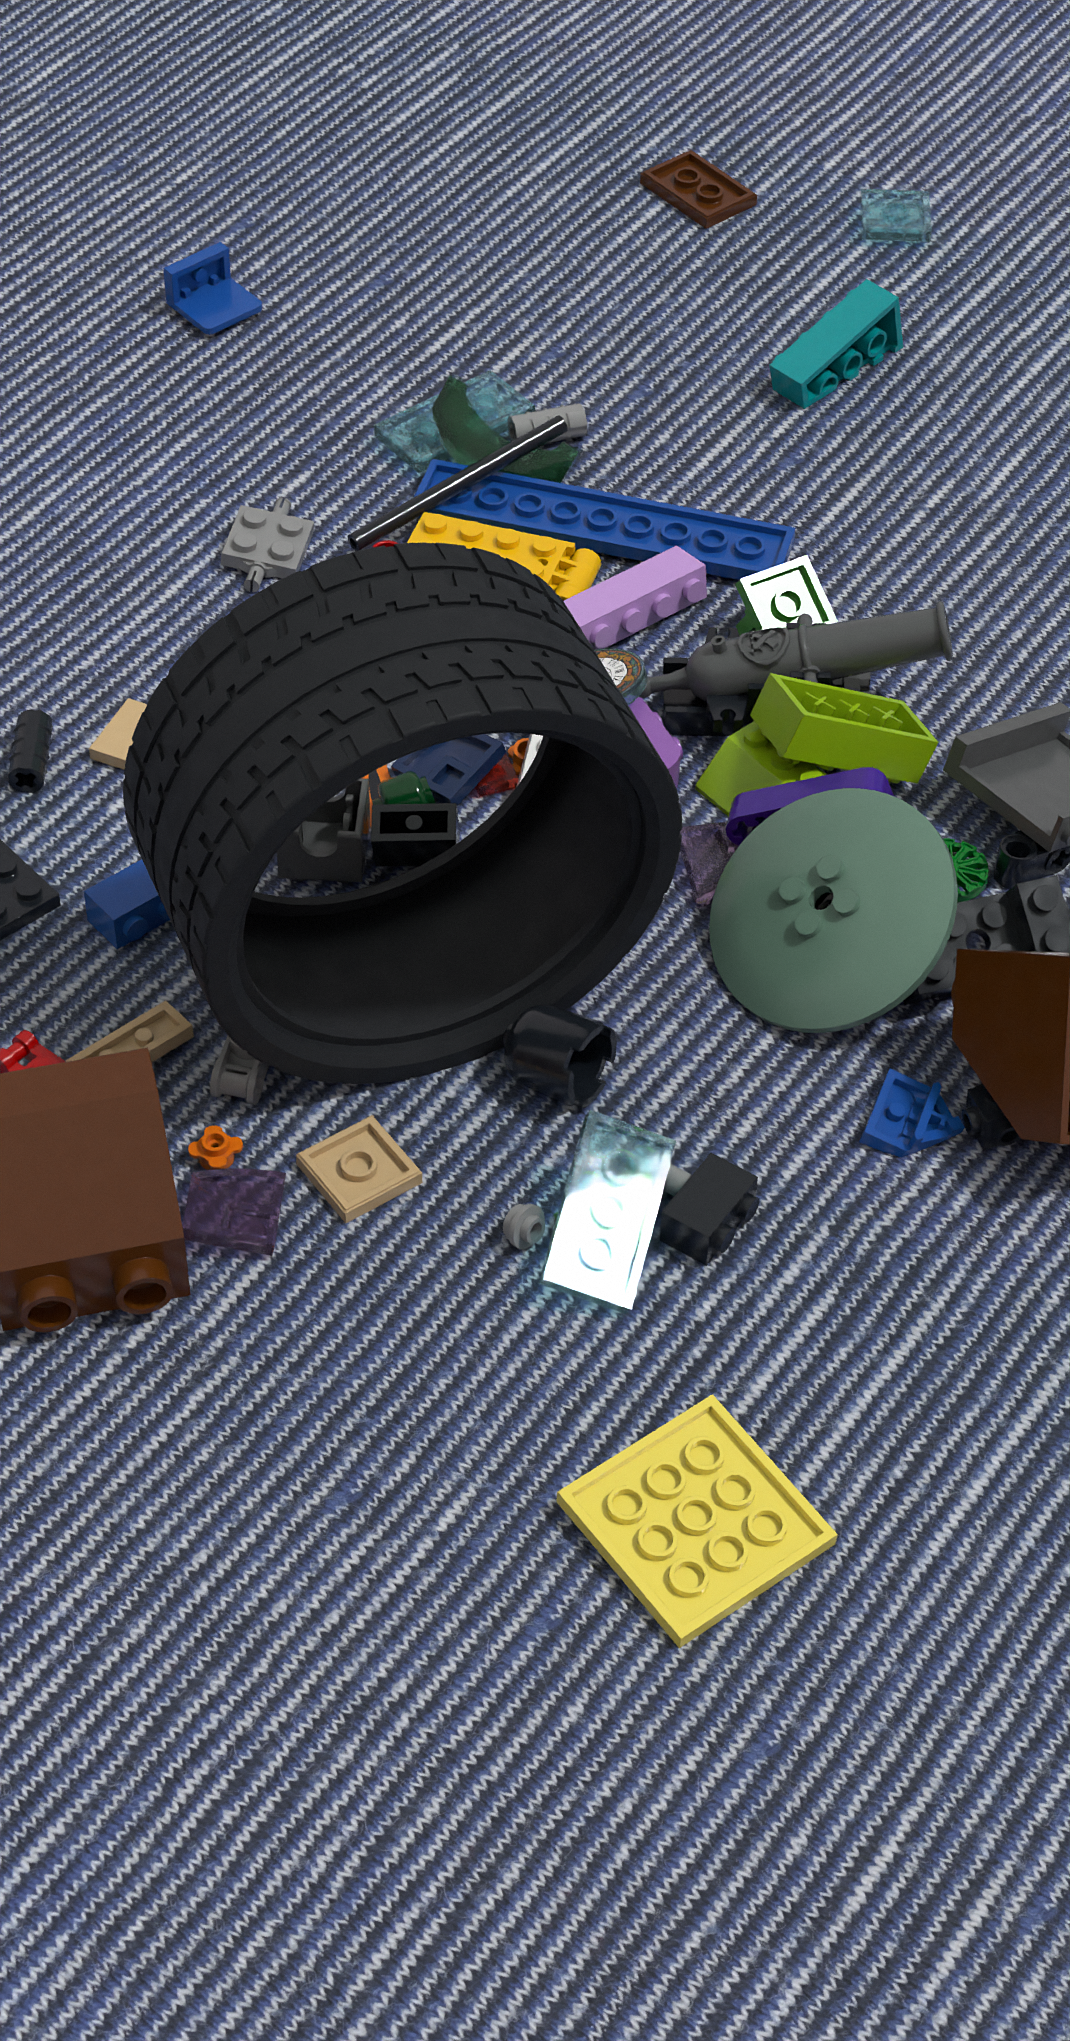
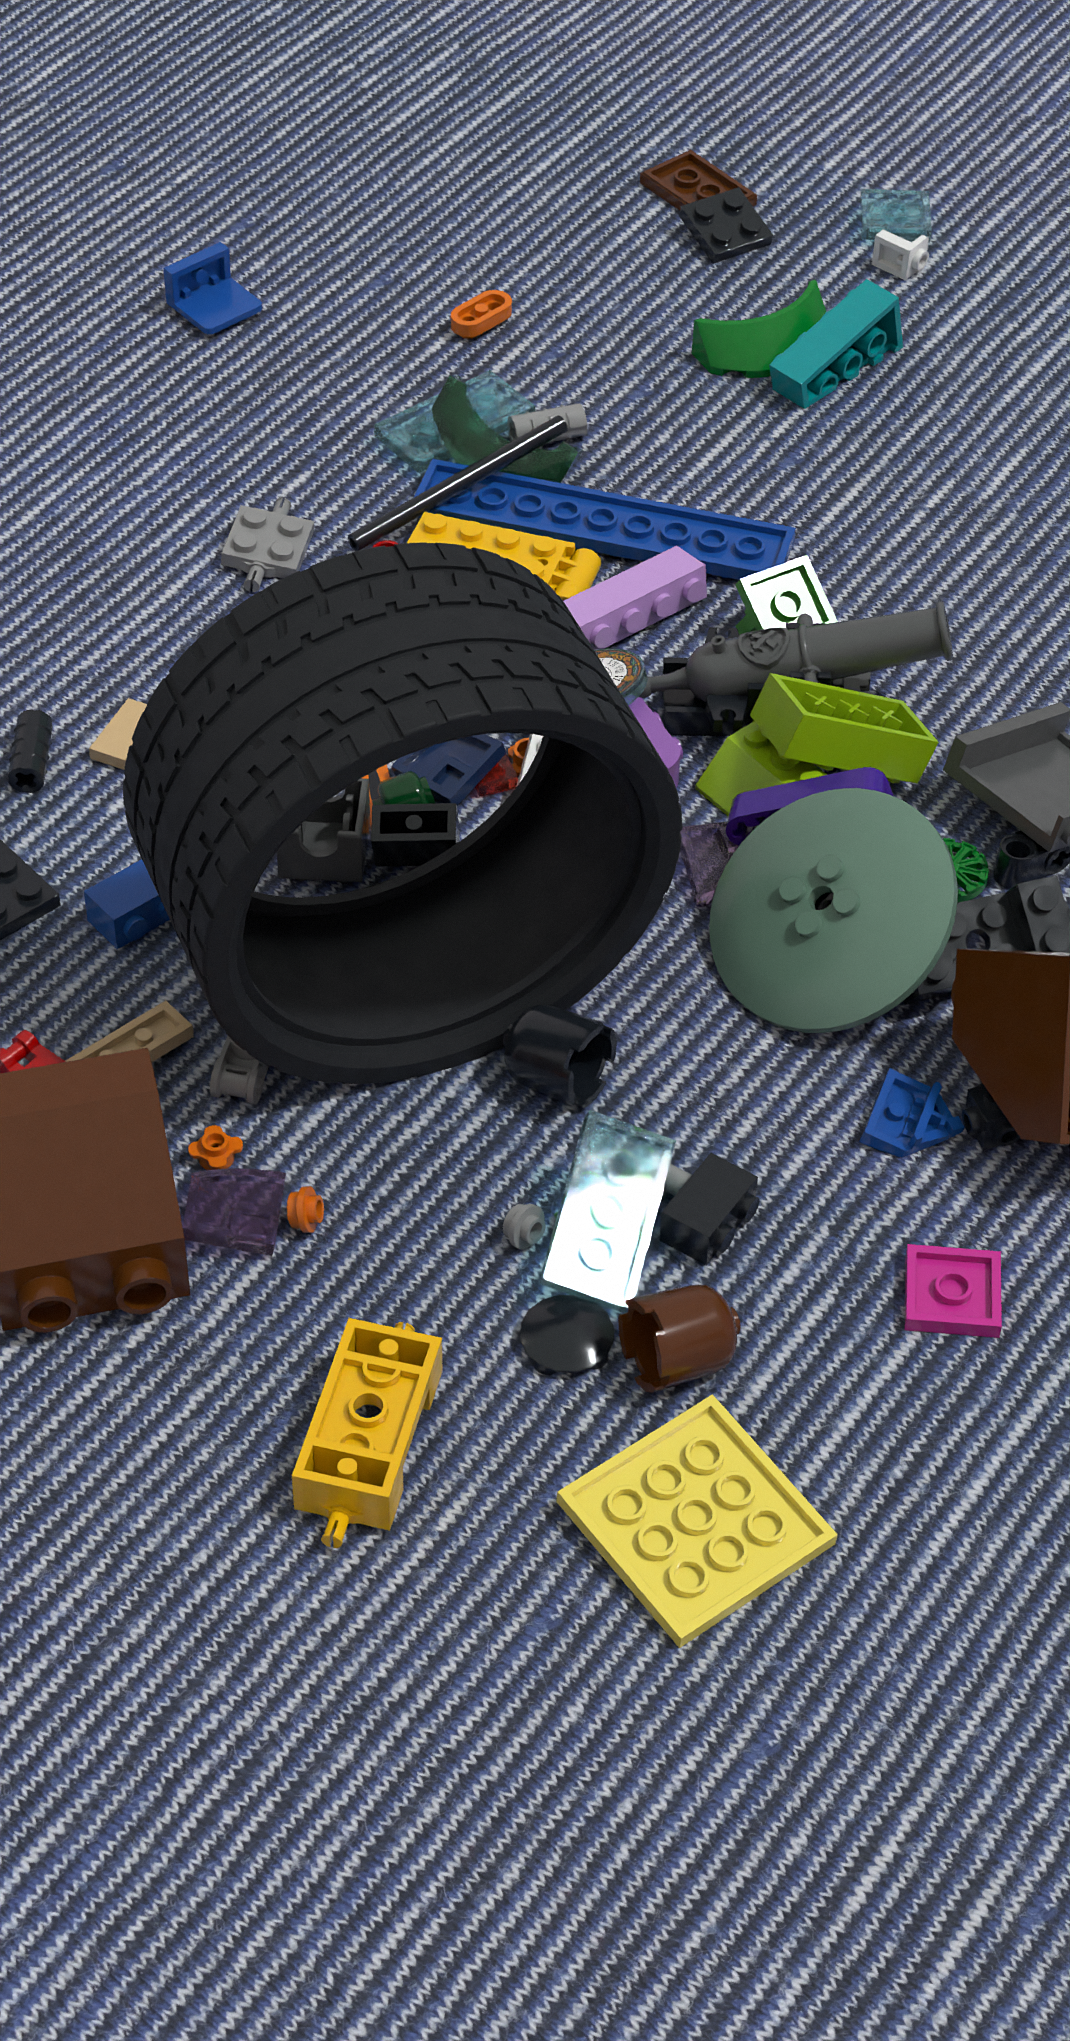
(305, 1209): none -> orange plate
(356, 1463): none -> yellow brick
(359, 1169): tan tile -> none
(481, 313): none -> orange plate
(567, 1335): none -> black dish
(678, 1335): none -> reddish brown cylinder
(725, 225): none -> black plate
(755, 342): none -> green windscreen
(900, 255): none -> white bracket
(953, 1291): none -> dark pink tile

